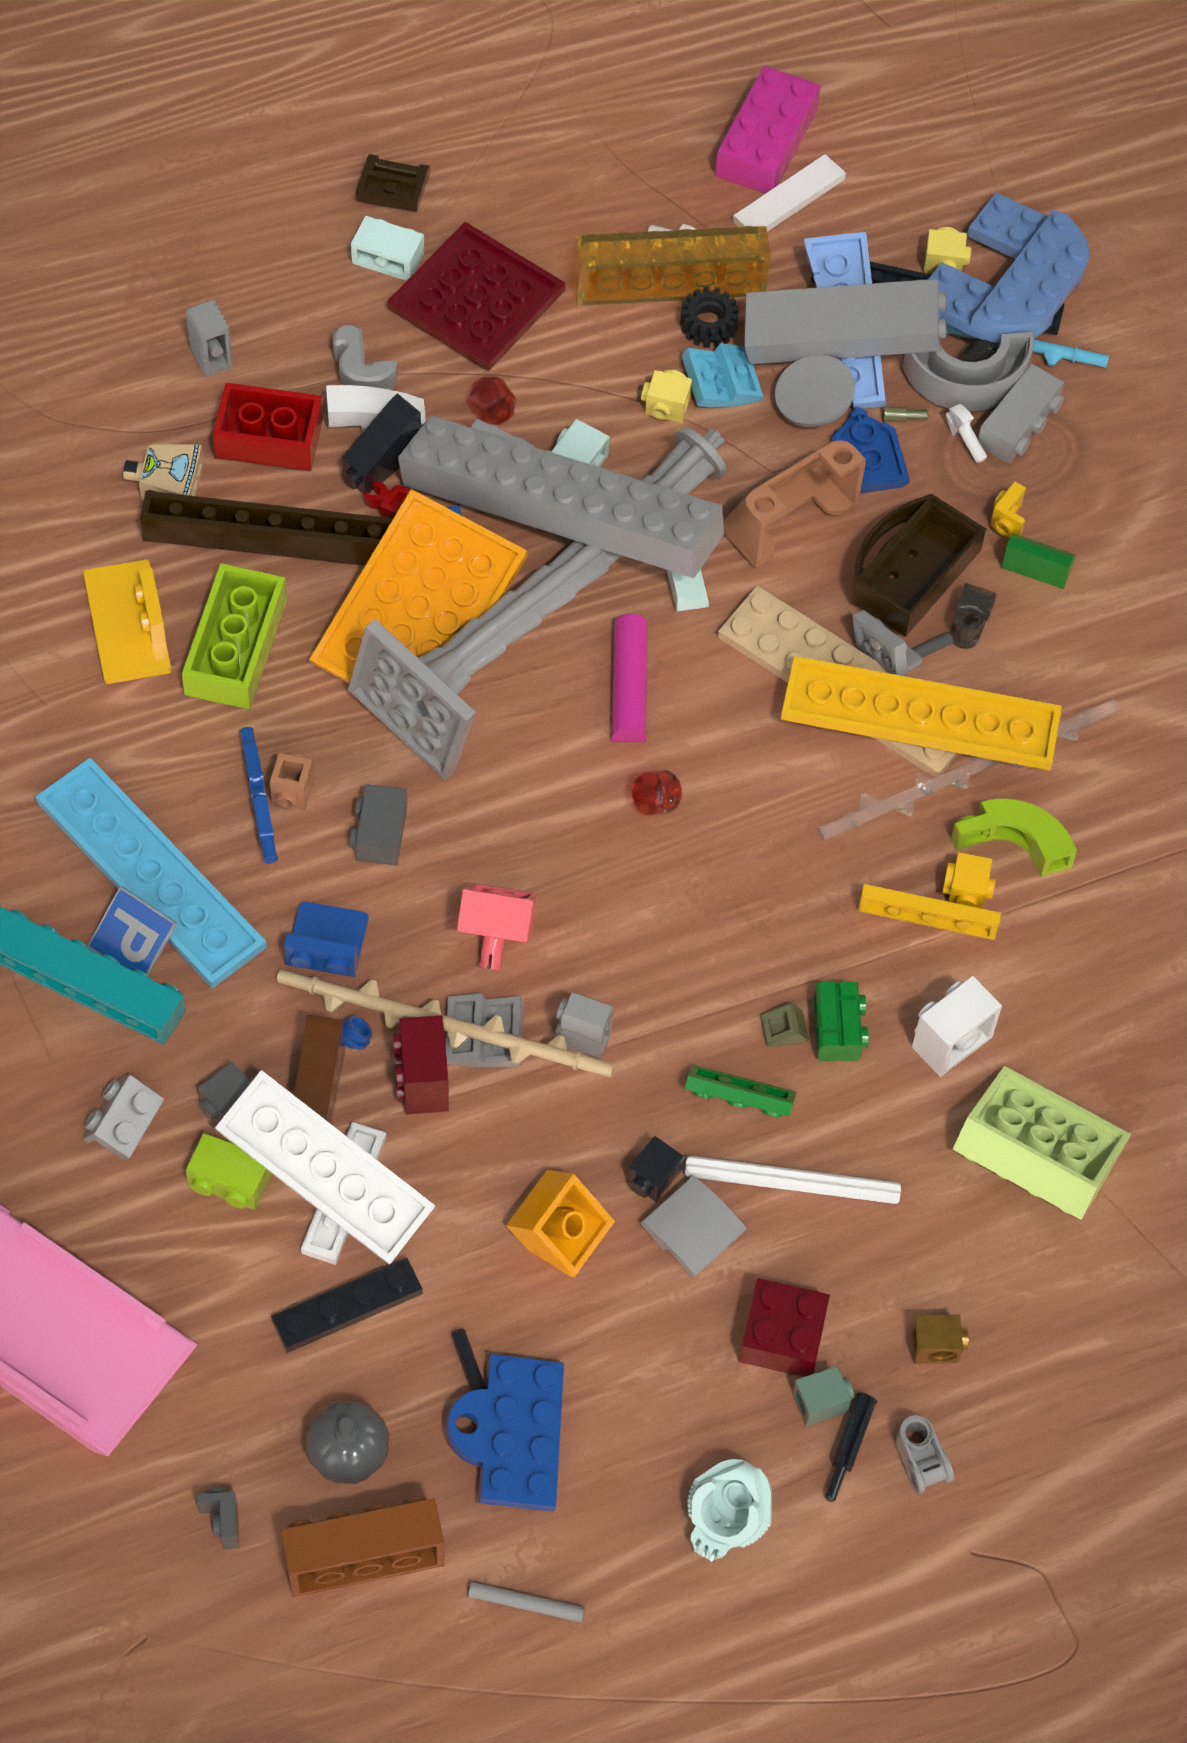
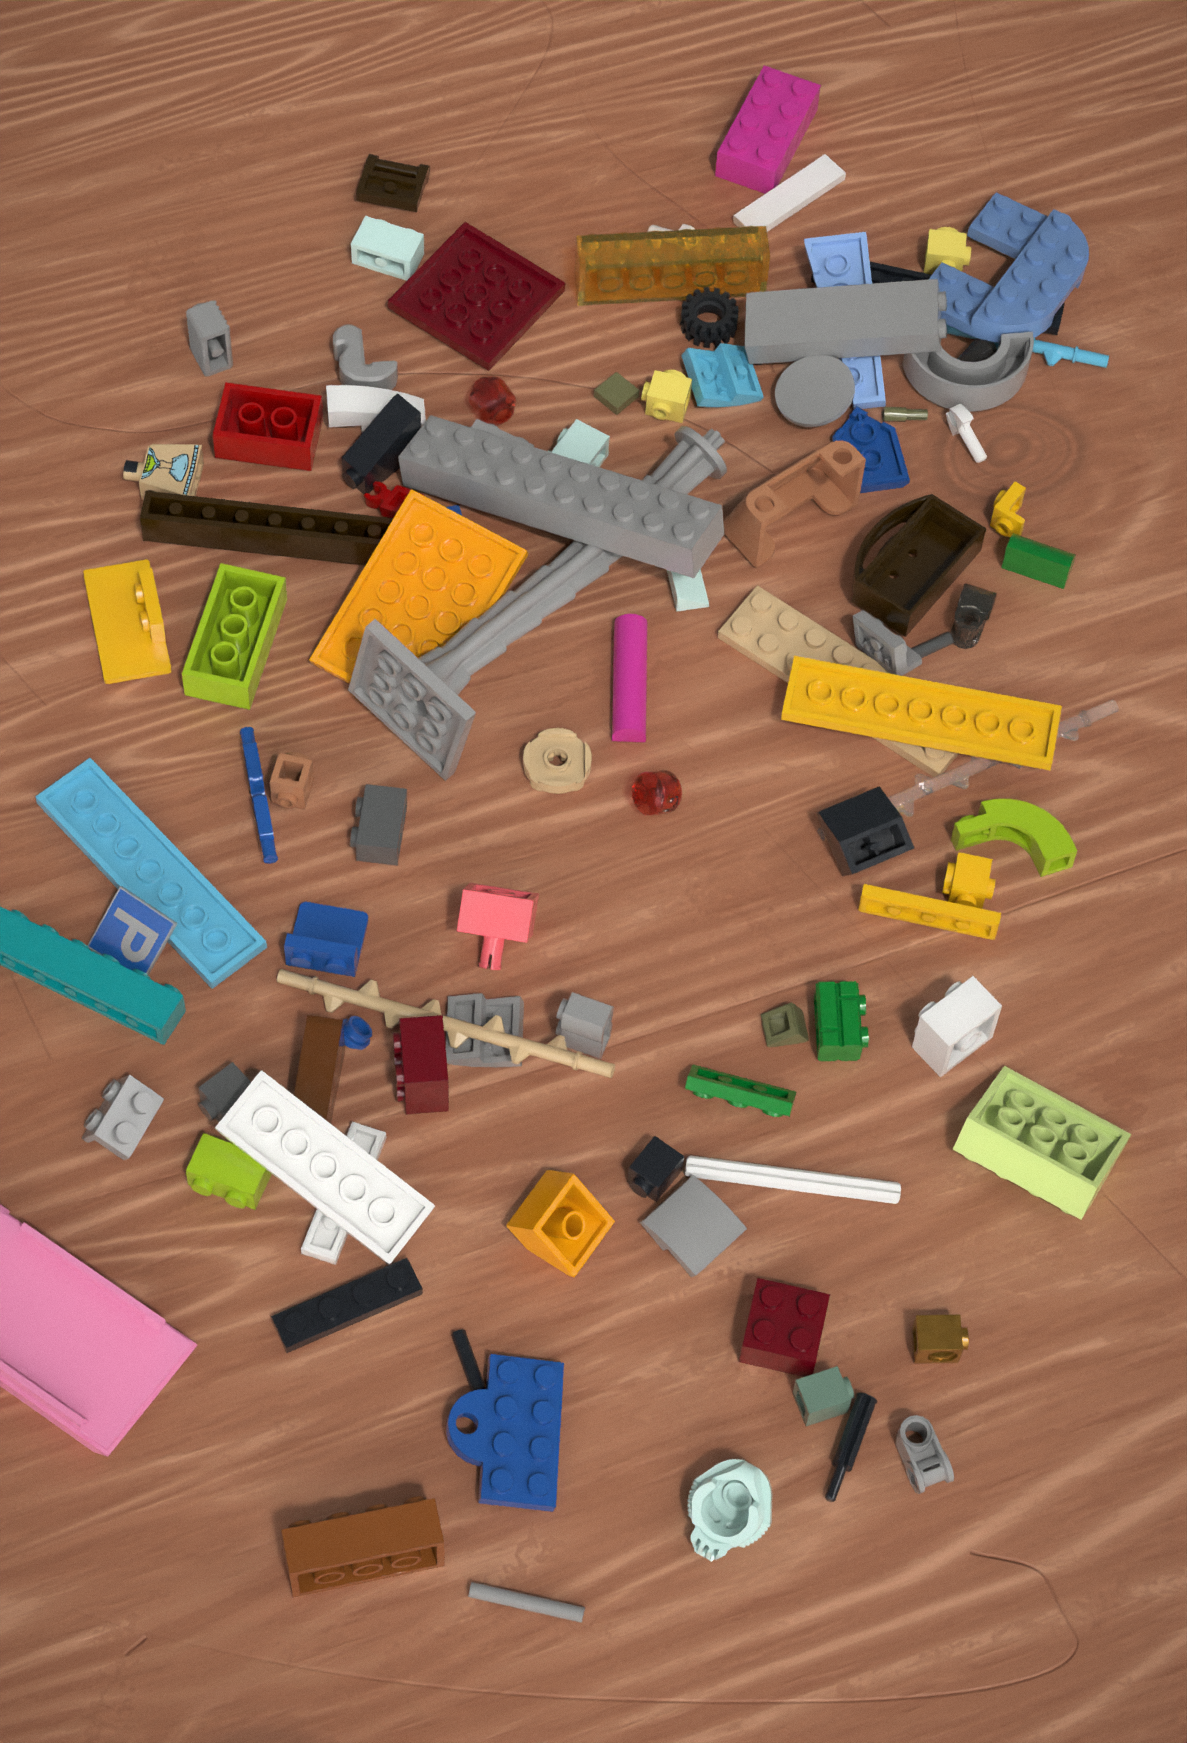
(226, 1522): dark grey bracket -> none
(347, 1441): dark grey piece -> none
(552, 778): none -> tan plate
(616, 393): none -> olive tile
(864, 831): none -> black slope
(1021, 414): light grey brick -> none

